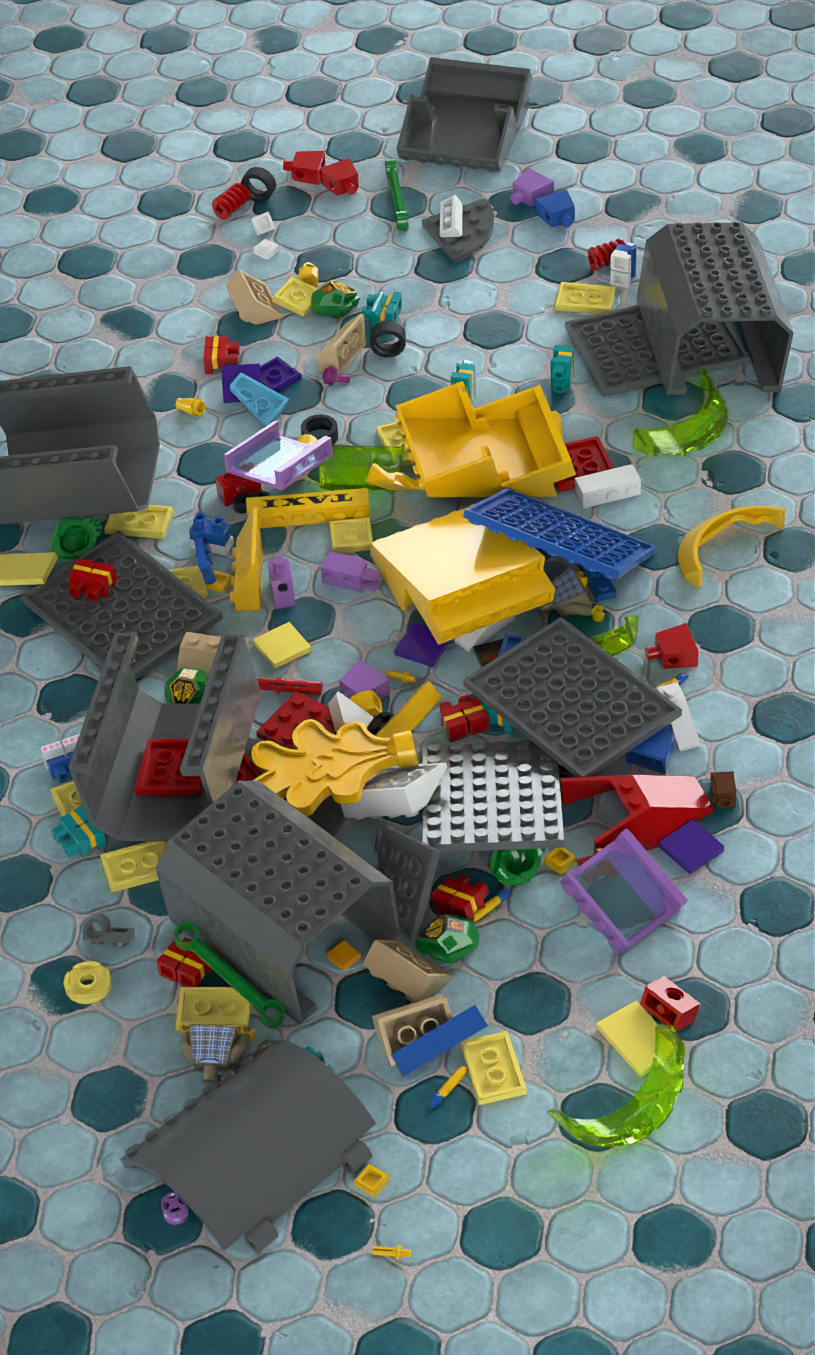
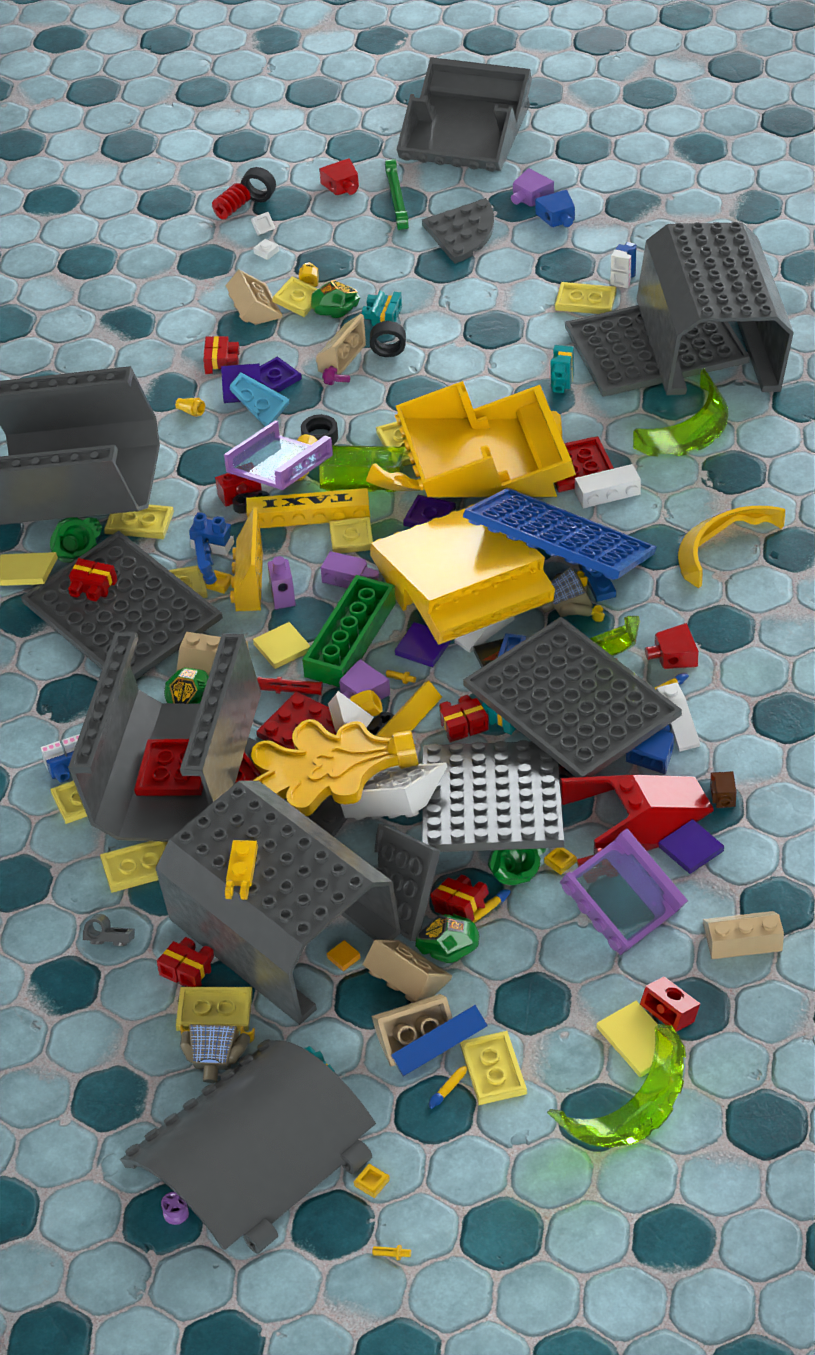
(79, 832): teal hips -> none
(87, 993): light yellow tile -> none
(226, 972): green piece -> none
(241, 867): none -> yellow hinge
(306, 166): red torso -> none
(349, 630): none -> green brick
(426, 509): none -> dark purple tile
(451, 217): white slope -> none
(466, 373): teal hips -> none
(602, 253): red piece -> none
(744, 934): none -> tan slope

